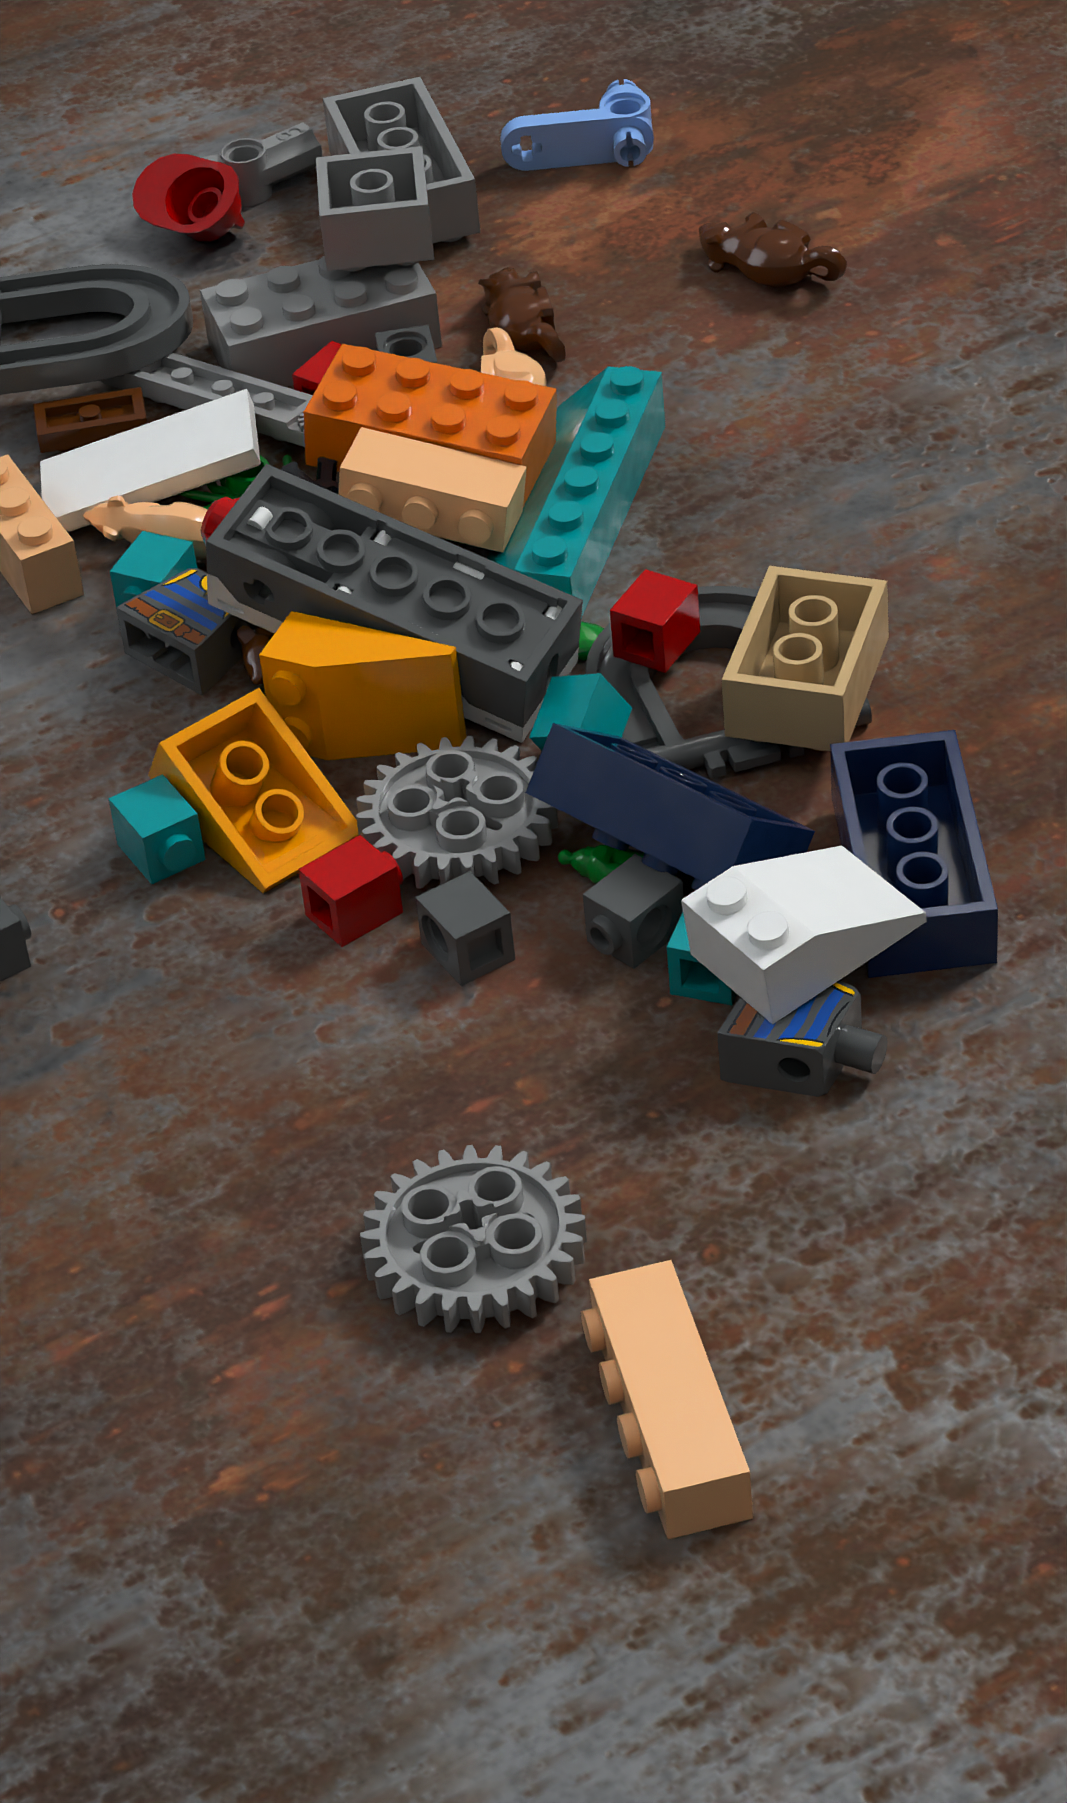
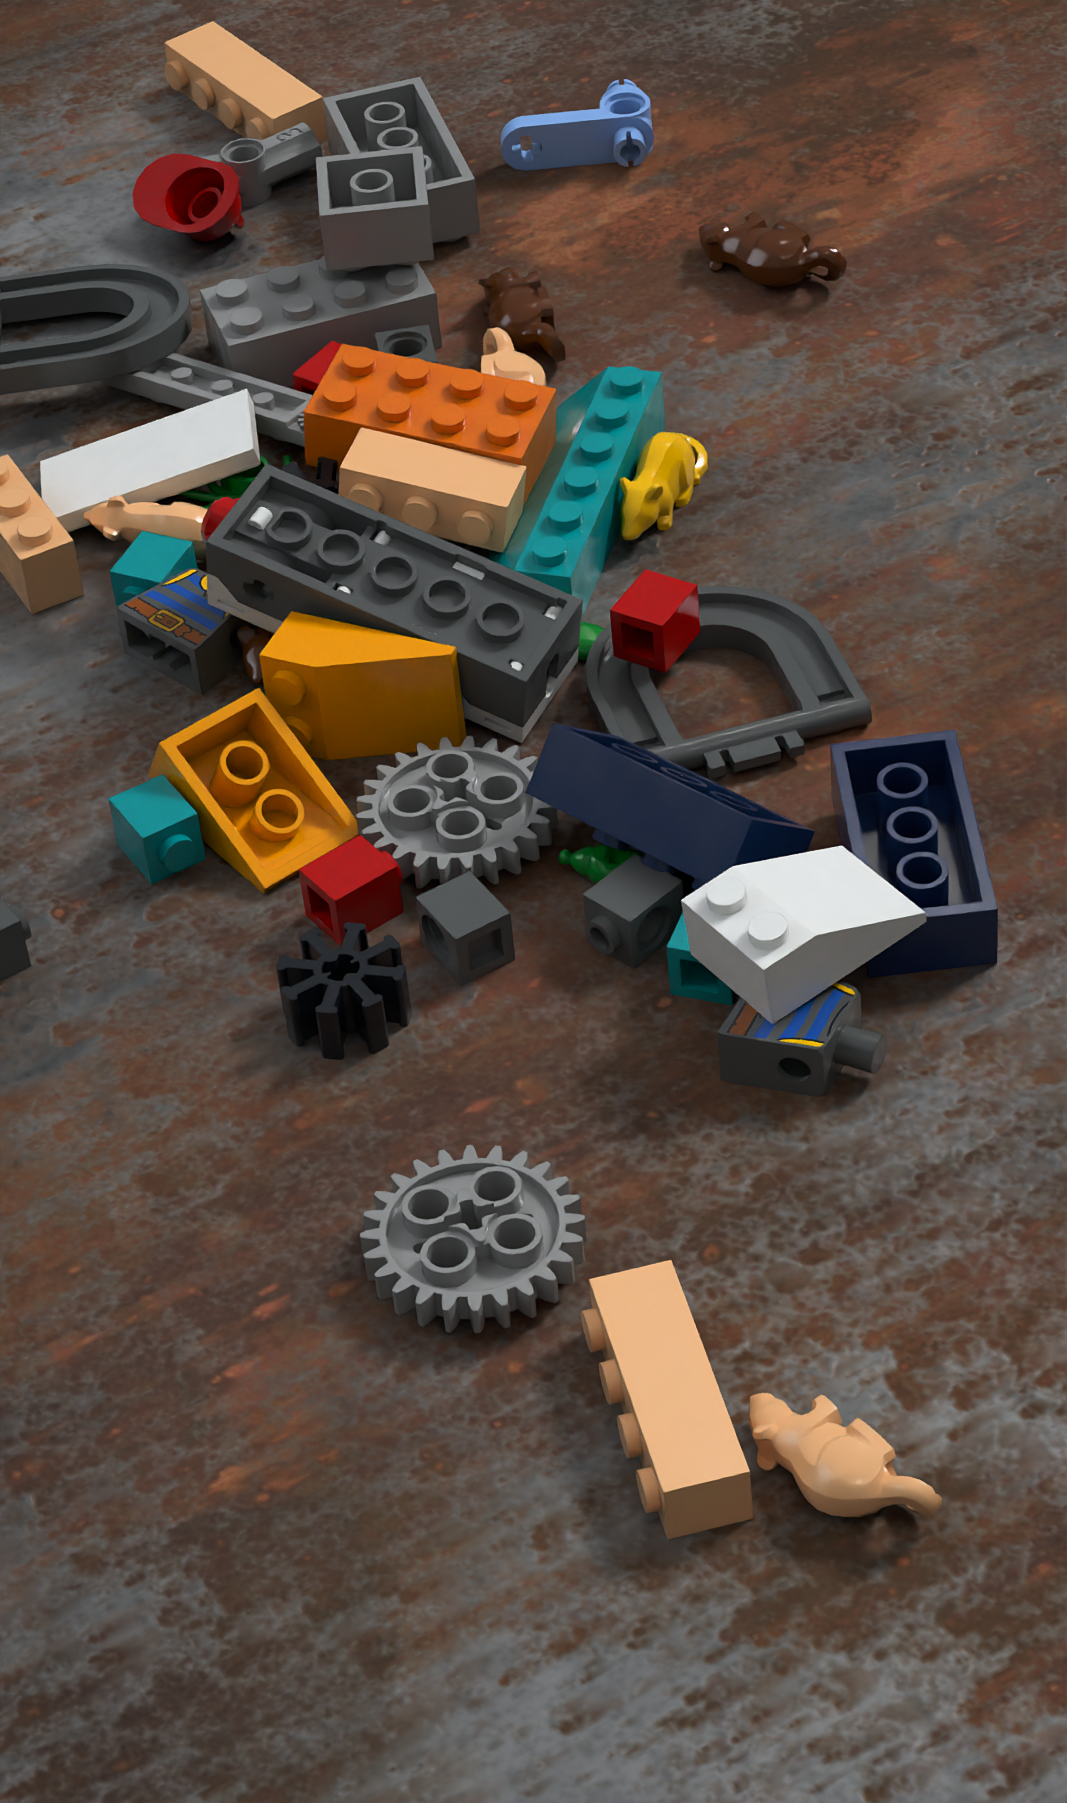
(87, 419): reddish brown plate -> none
(240, 84): none -> light nougat brick
(344, 990): none -> black gear
(582, 703): teal brick -> none
(662, 477): none -> yellow animal
(805, 658): tan brick -> none
(834, 1466): none -> light nougat animal

